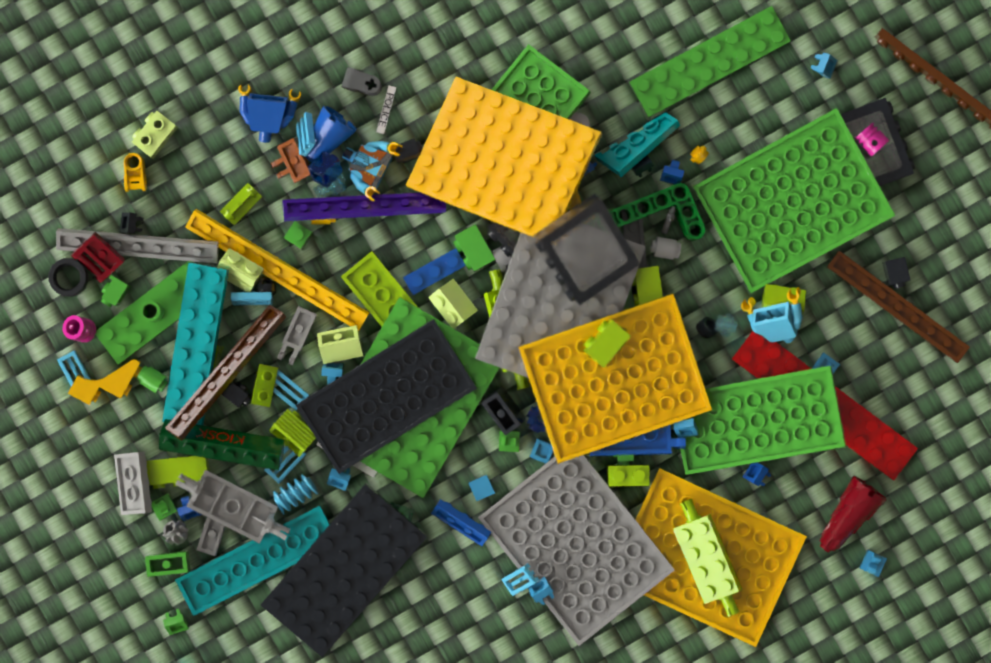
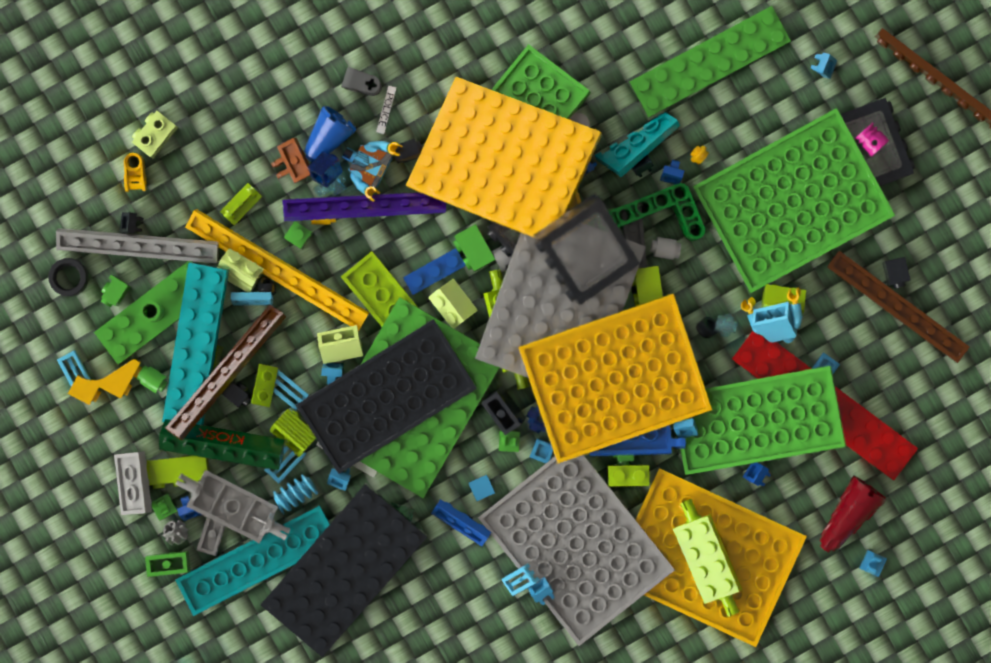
(79, 328): dark pink piece -> none
(100, 252): dark red plate -> none
(175, 624): bright green tile -> none
(267, 112): blue torso -> none
(297, 333): light grey hinge -> none
(305, 134): medium azure tile -> none
(606, 342): lime brick -> none
(669, 218): dark grey piece -> none

